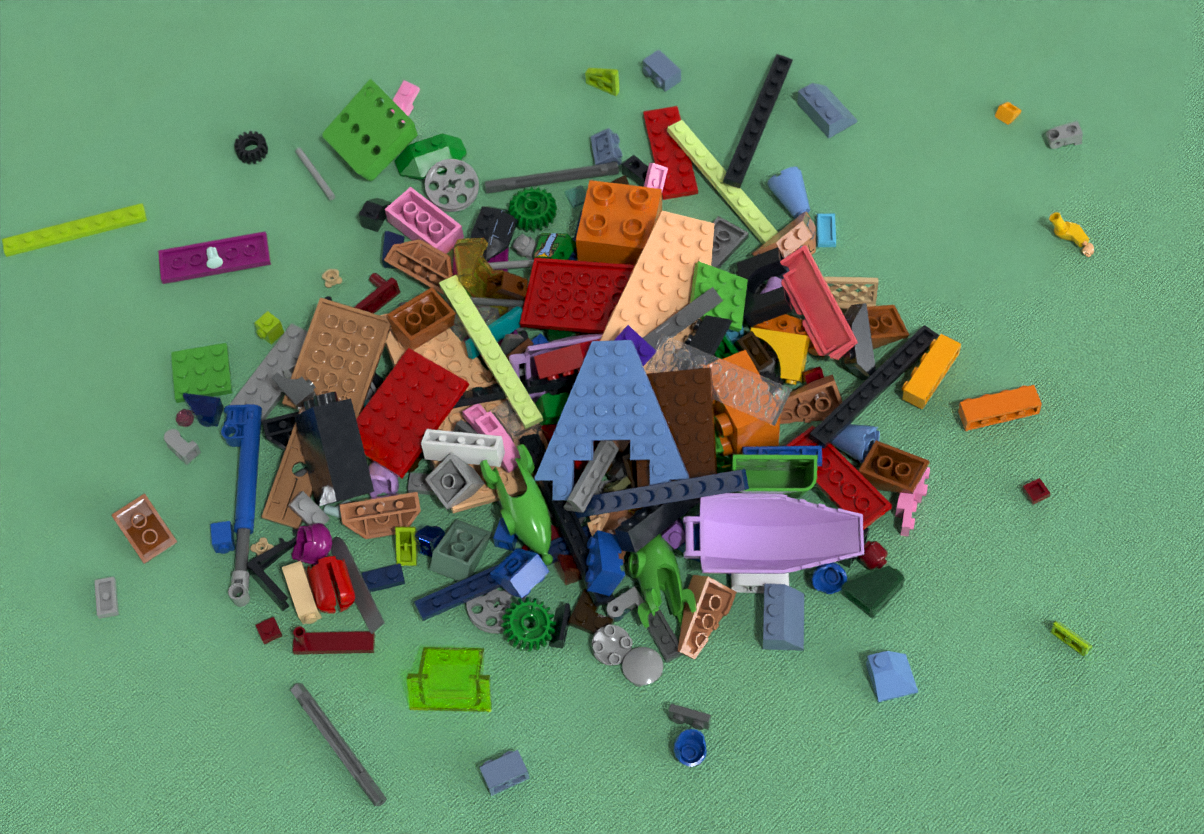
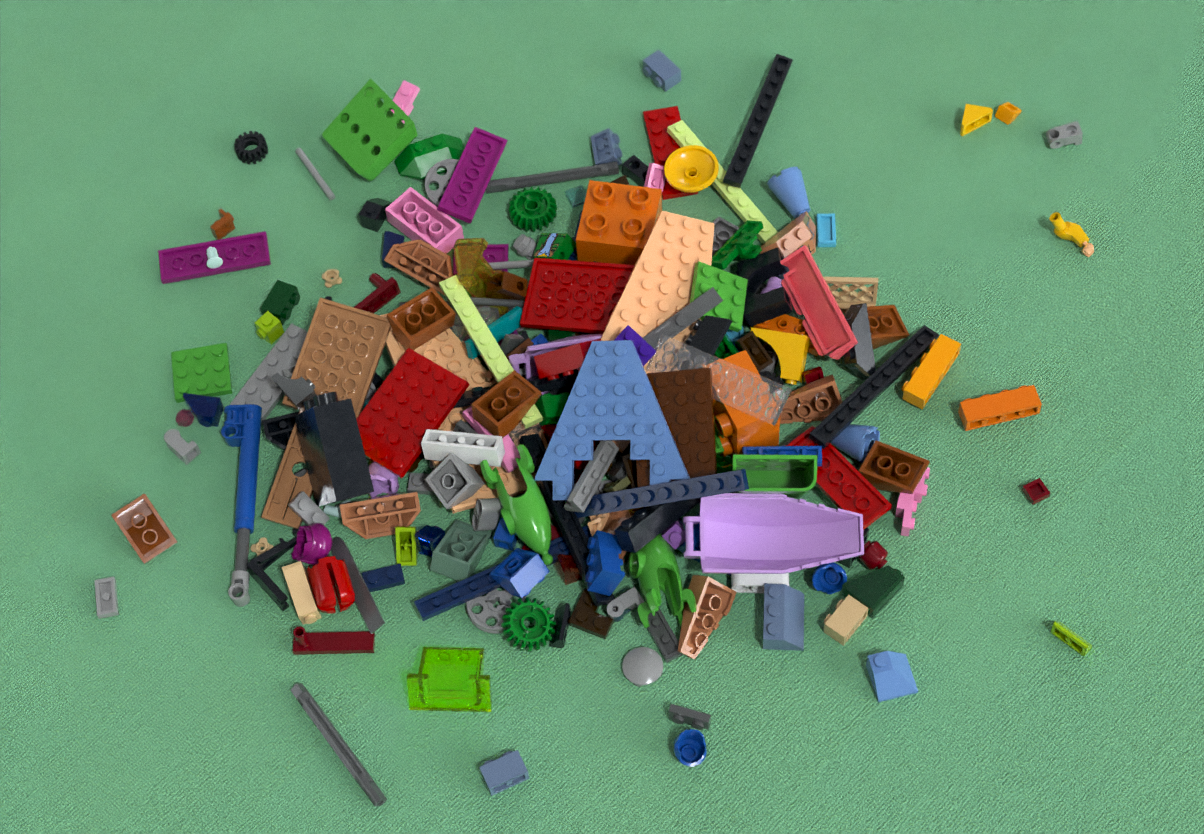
(74, 229): lime plate -> none
(222, 537): blue brick -> none
(223, 226): none -> dark orange bracket
(269, 630): dark red plate -> none
(281, 301): none -> dark green brick
(472, 175): none -> magenta plate
(486, 514): none -> light grey beam
(496, 227): black wedge -> none
(505, 404): none -> dark orange slope
(603, 79): lime wing -> none
(611, 645): light grey dish -> none
(691, 161): none -> yellow dish
(739, 243): none -> green plate
(825, 109): sand blue slope -> none
(845, 619): none -> tan brick
(975, 117): none -> yellow slope

